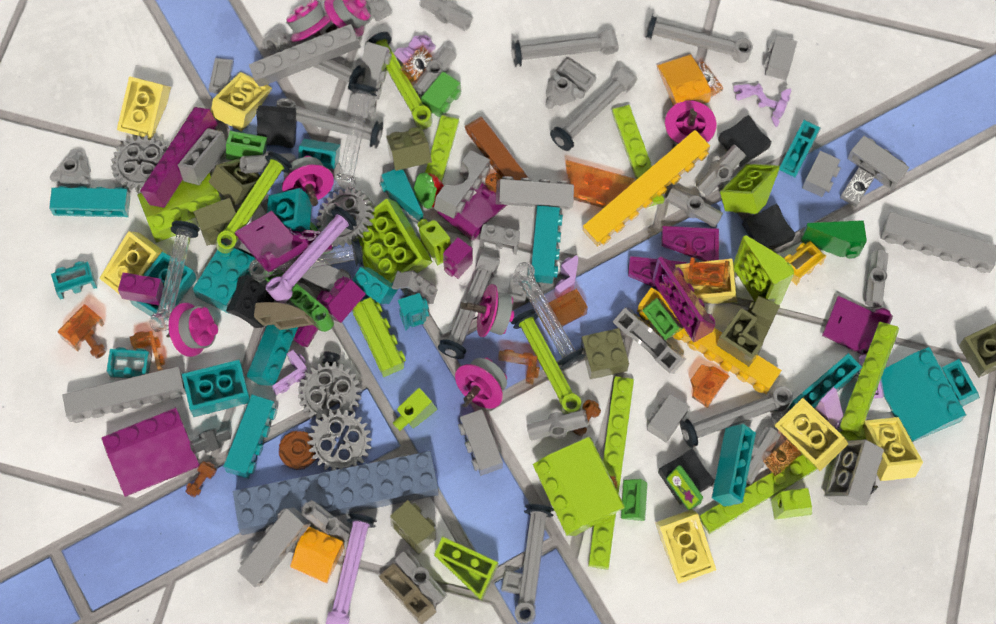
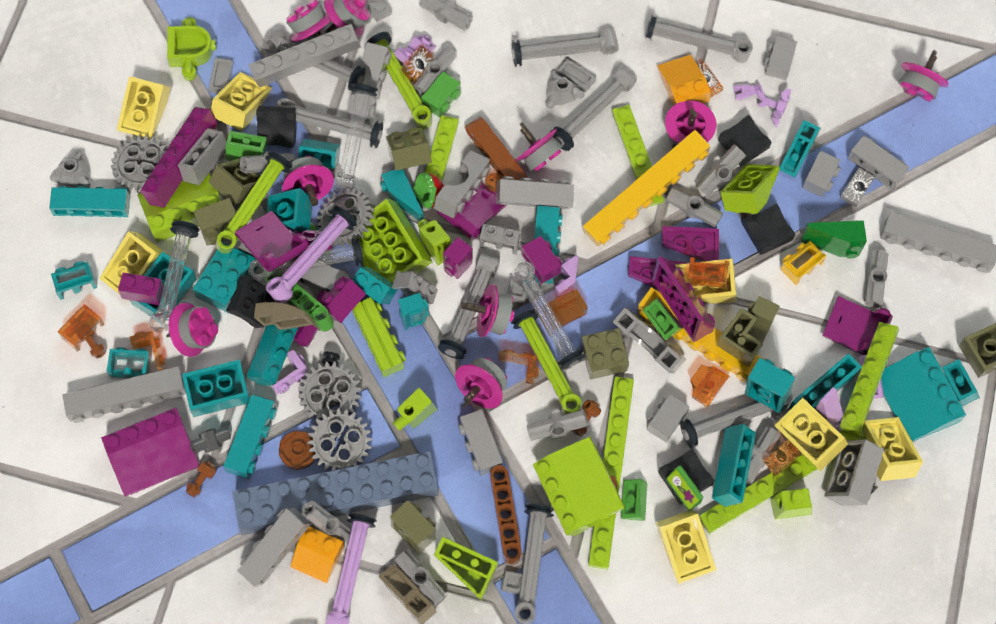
(189, 47): none -> lime piece
(505, 505): none -> dark orange beam
(539, 149): none -> piece
(540, 256): none -> magenta brick
(594, 184): clear orange wing -> none
(762, 271): lime slope -> none
(769, 384): none -> teal brick
(921, 79): none -> piece

